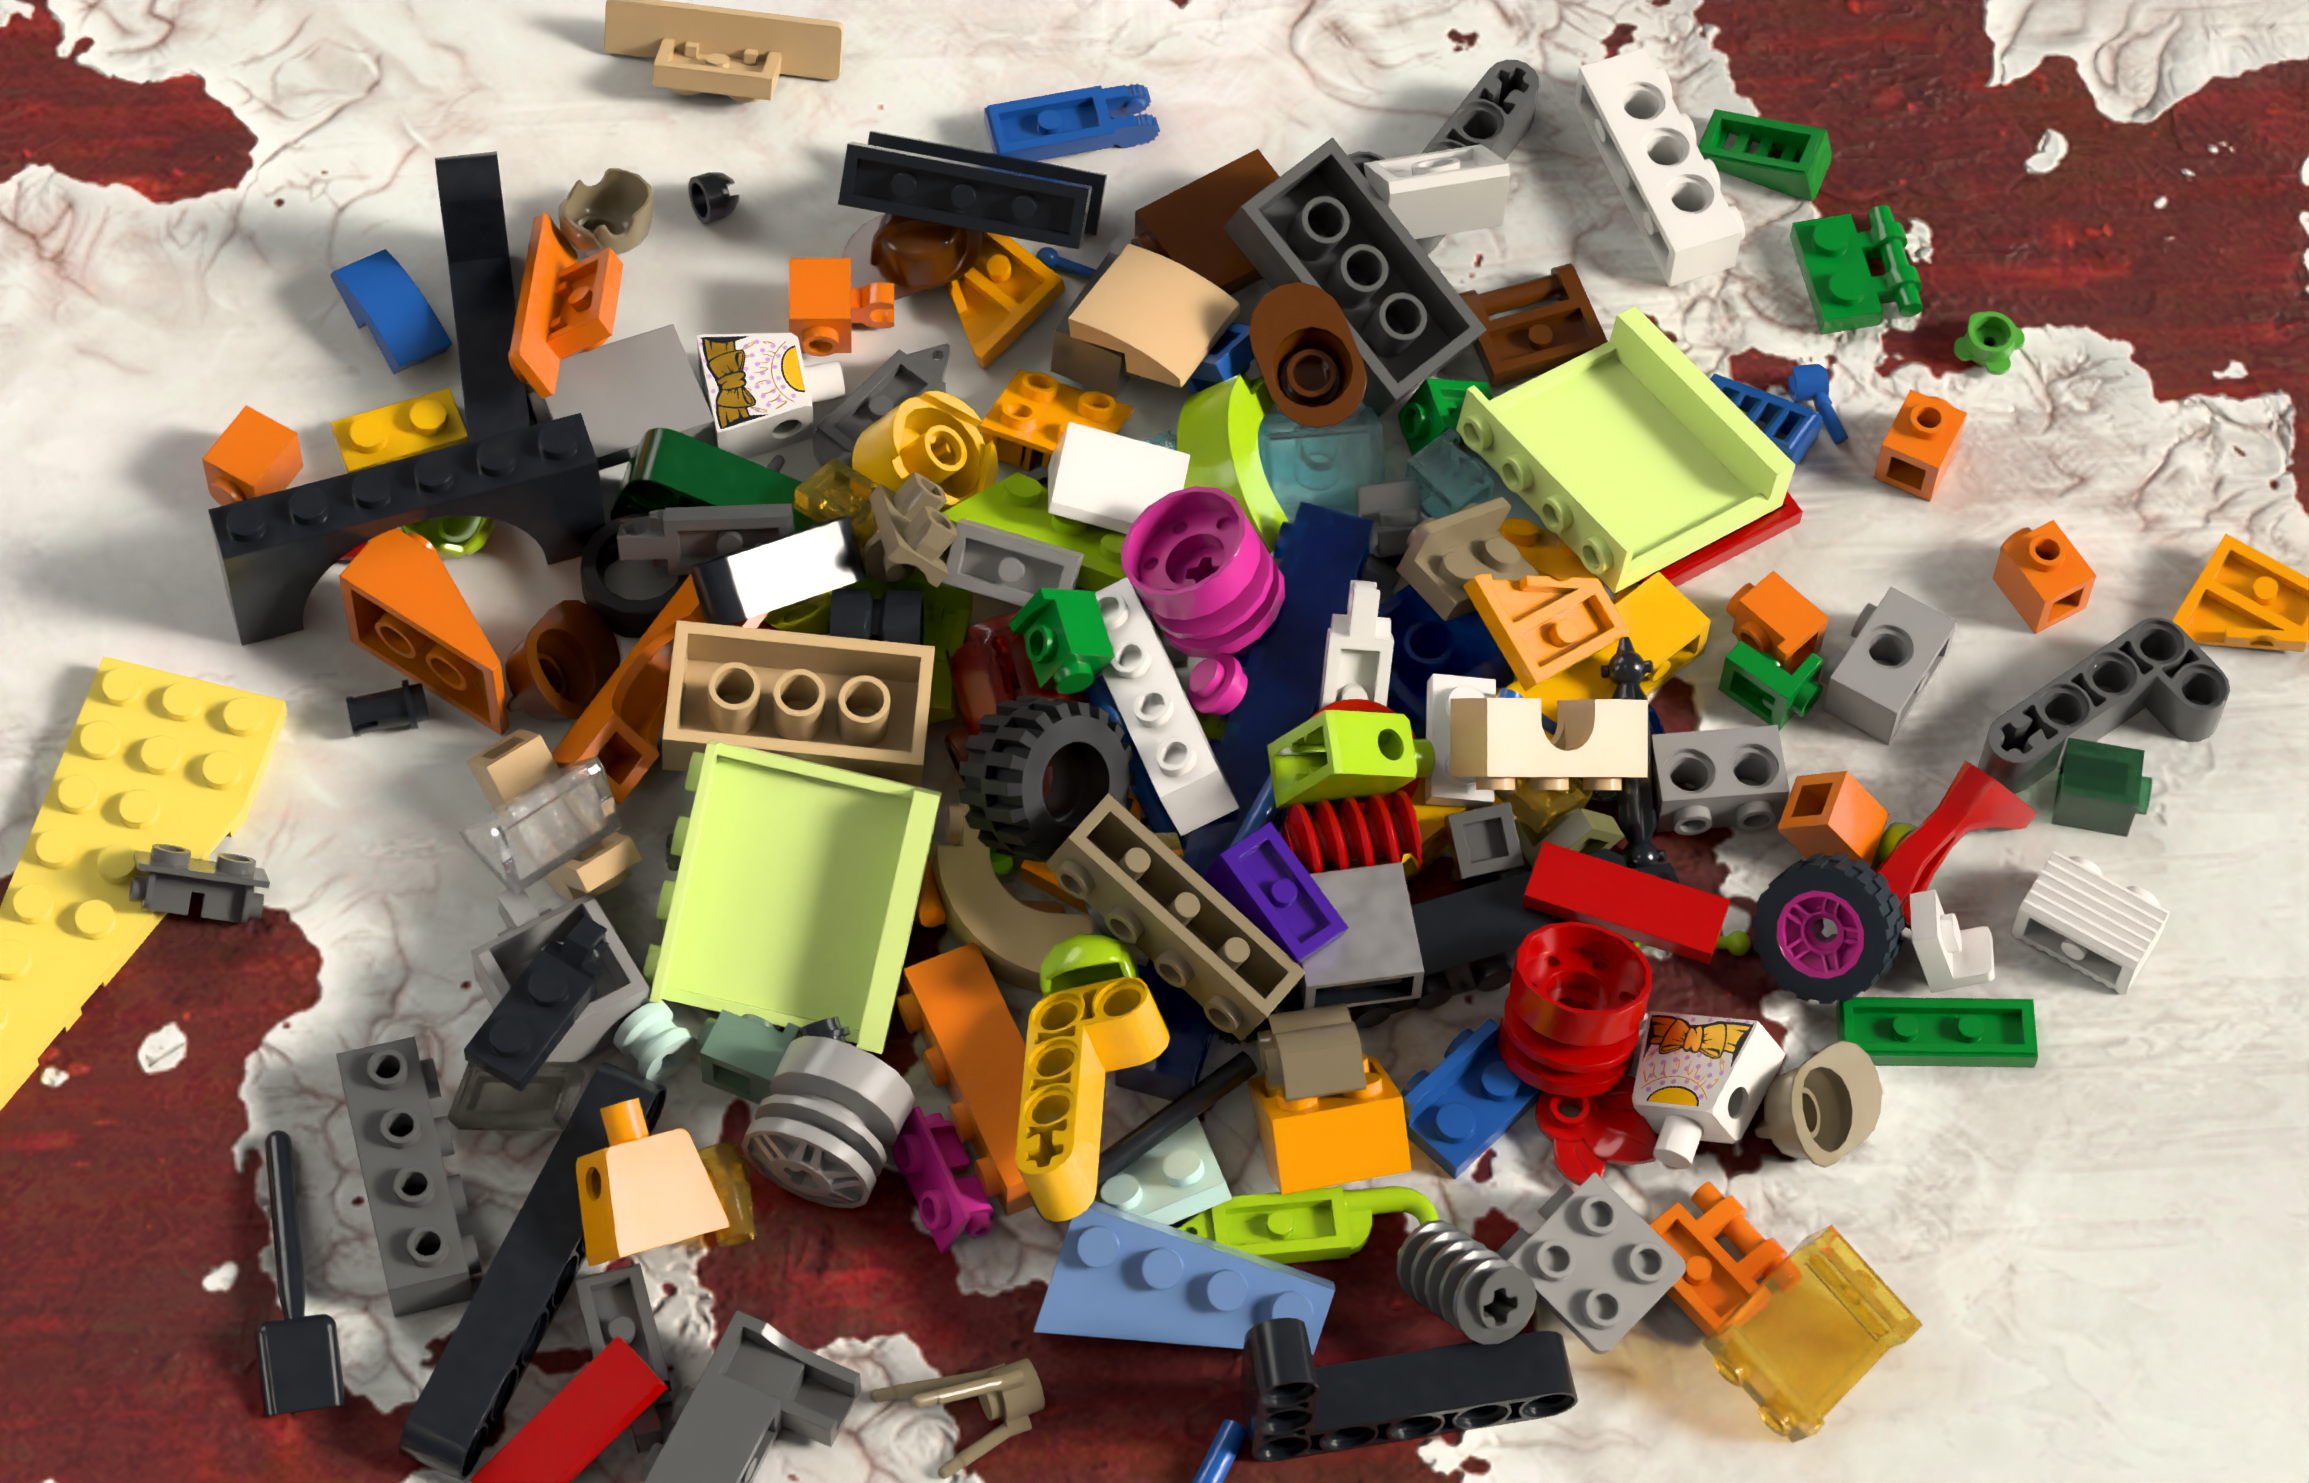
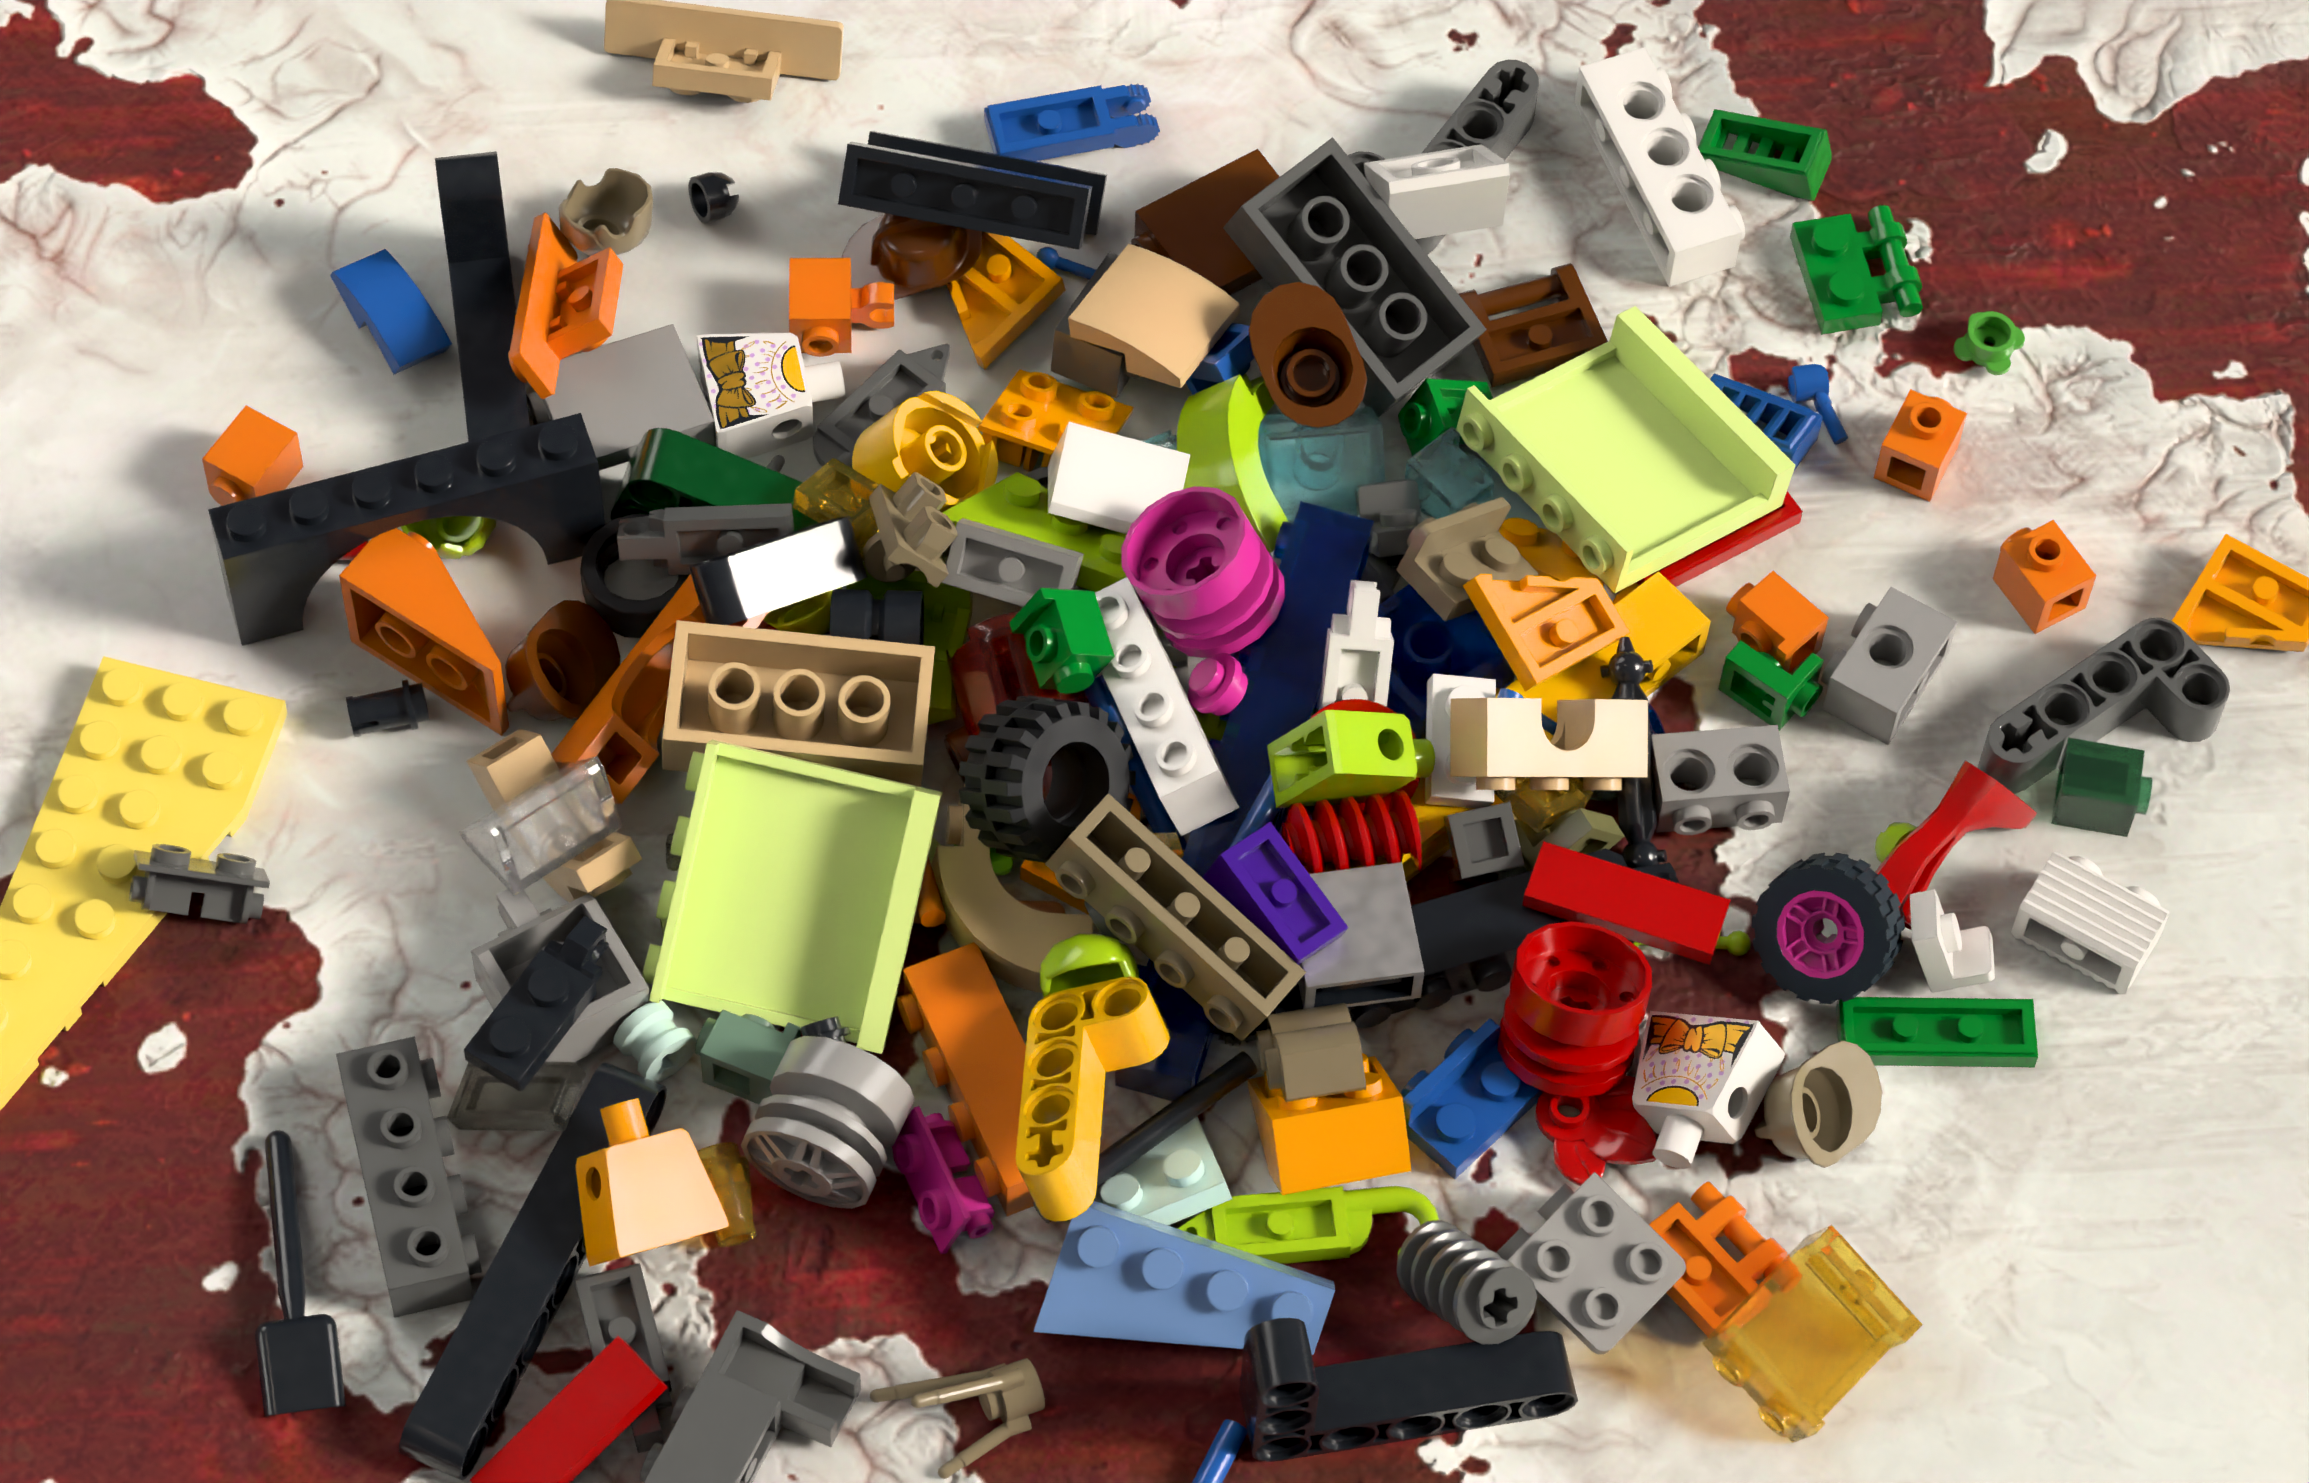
(399, 431): yellow plate -> none
(1833, 816): orange brick -> none

